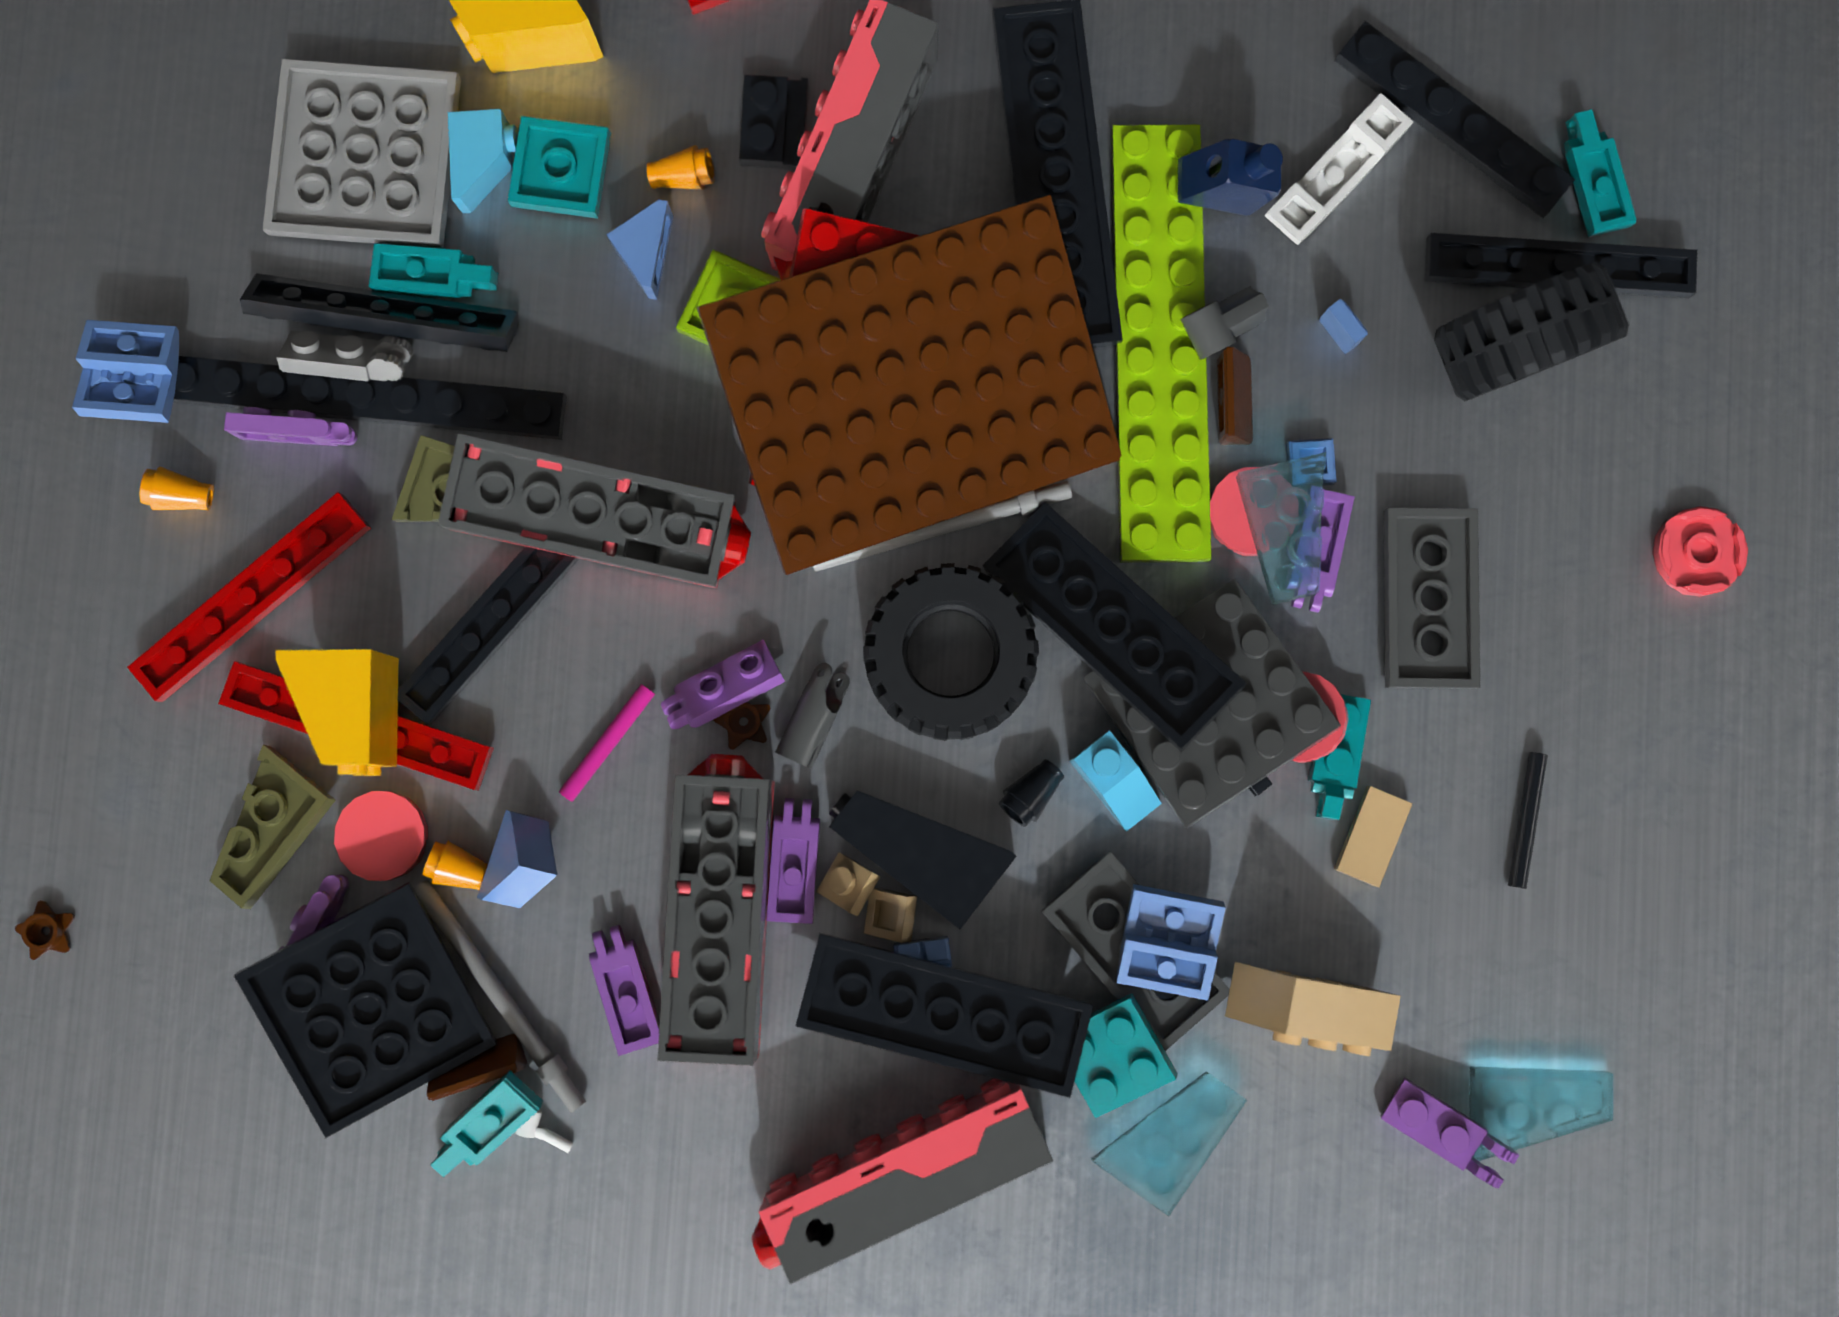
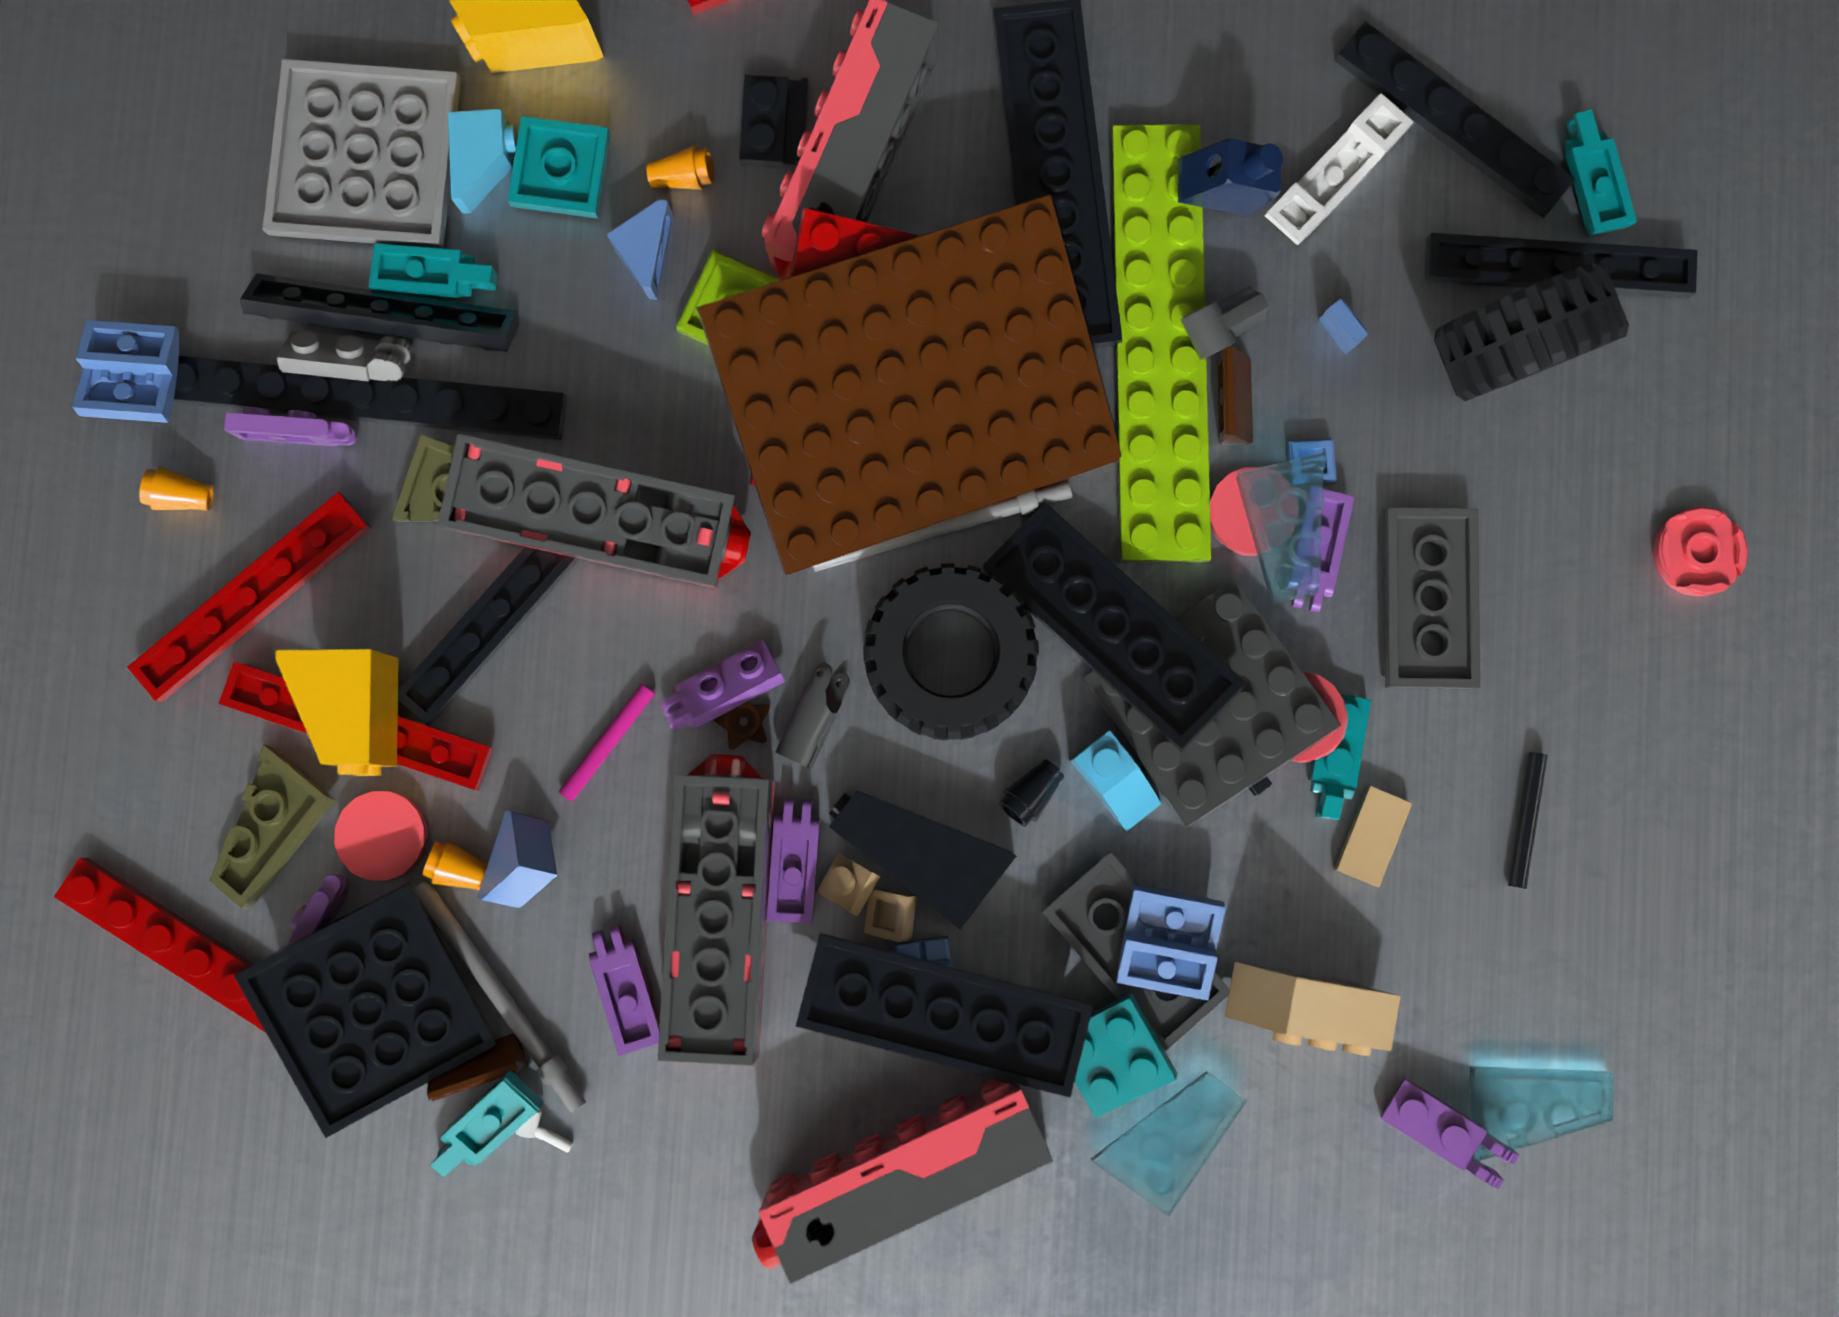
(33, 927): reddish brown plate -> none
(157, 934): none -> red plate

